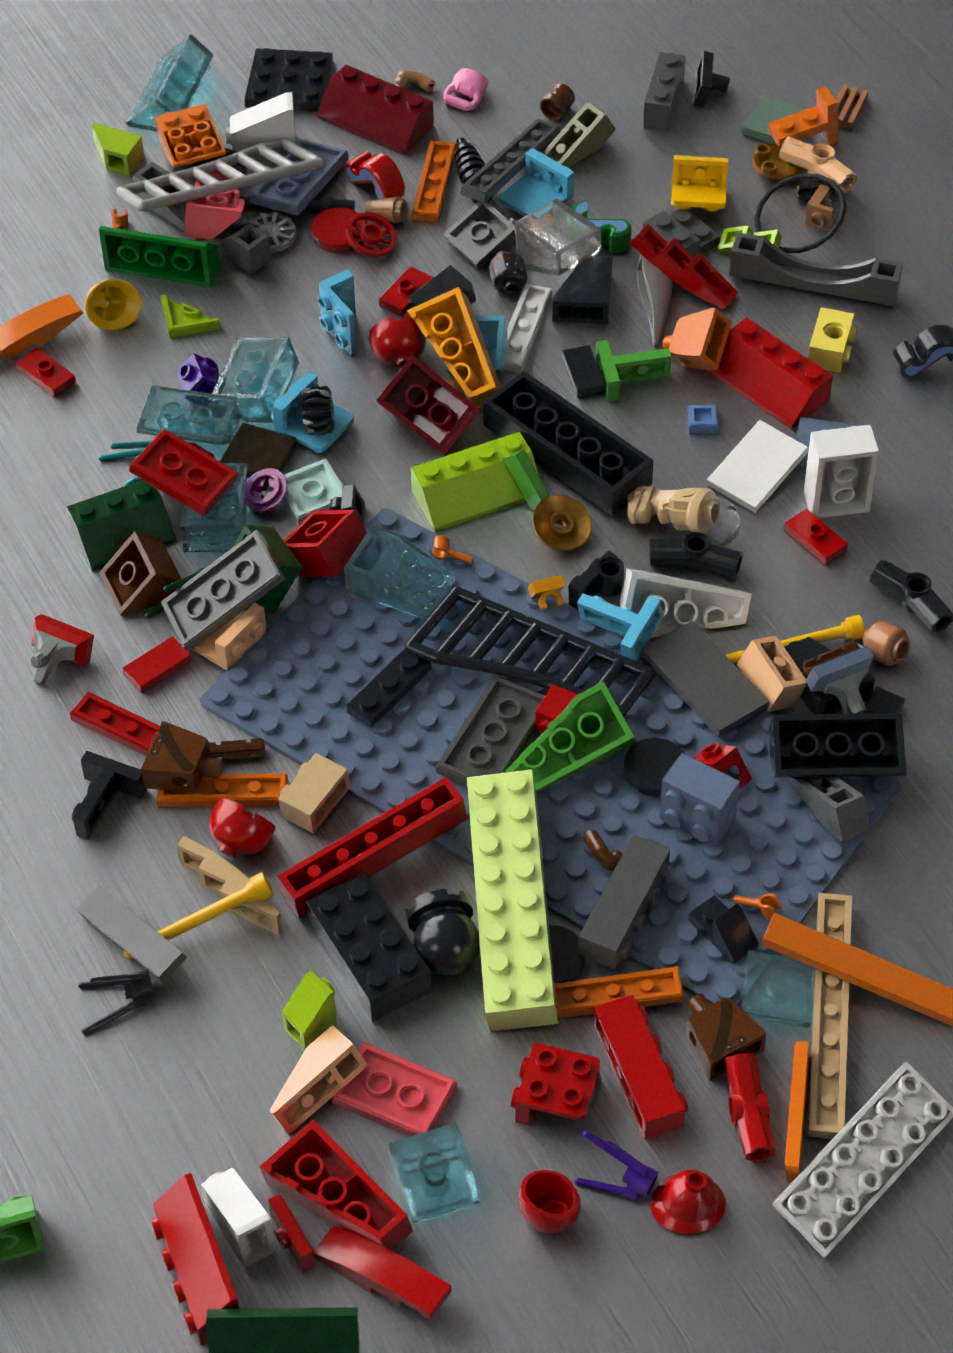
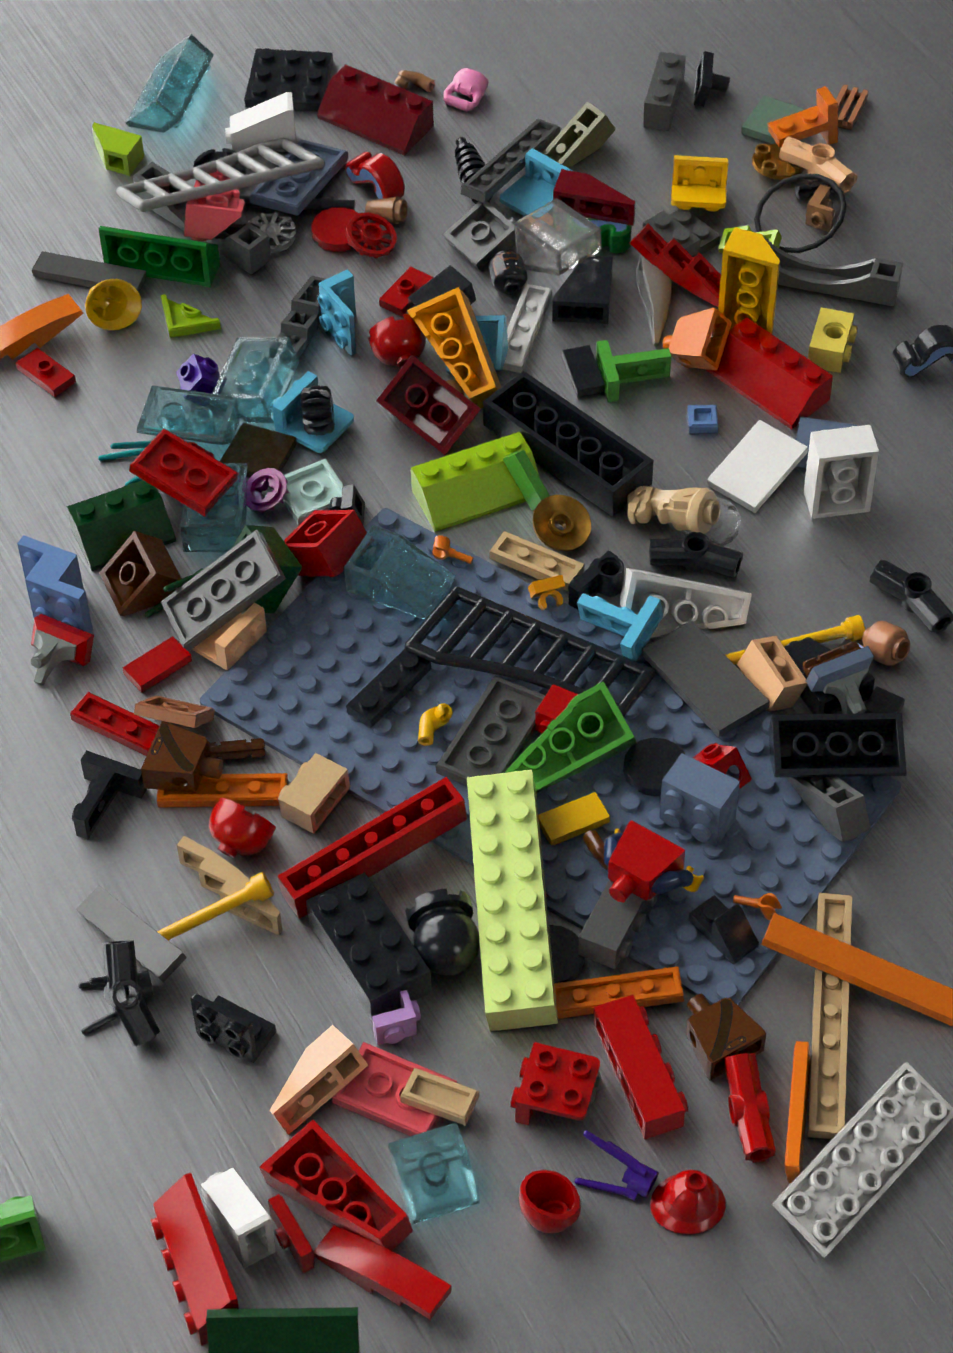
(54, 583): none -> medium blue bracket
(83, 271): none -> dark grey tile
(119, 221): orange hand -> none
(133, 1012): none -> black piece
(174, 711): none -> nougat tile
(188, 136): orange slope -> none
(231, 1027): none -> black bracket
(304, 316): none -> dark grey slope
(310, 1010): lime slope -> none
(397, 1024): none -> lavender bracket
(431, 721): none -> yellow arm
(434, 181): orange tile -> none
(439, 1096): none -> tan tile
(534, 559): none -> tan plate
(557, 101): reddish brown wheel -> none
(573, 818): none -> yellow tile
(593, 198): none -> dark red slope
(645, 864): none -> red torso
(749, 279): none -> yellow slope
(778, 989): clear light blue tile -> none
(815, 536): red plate -> none

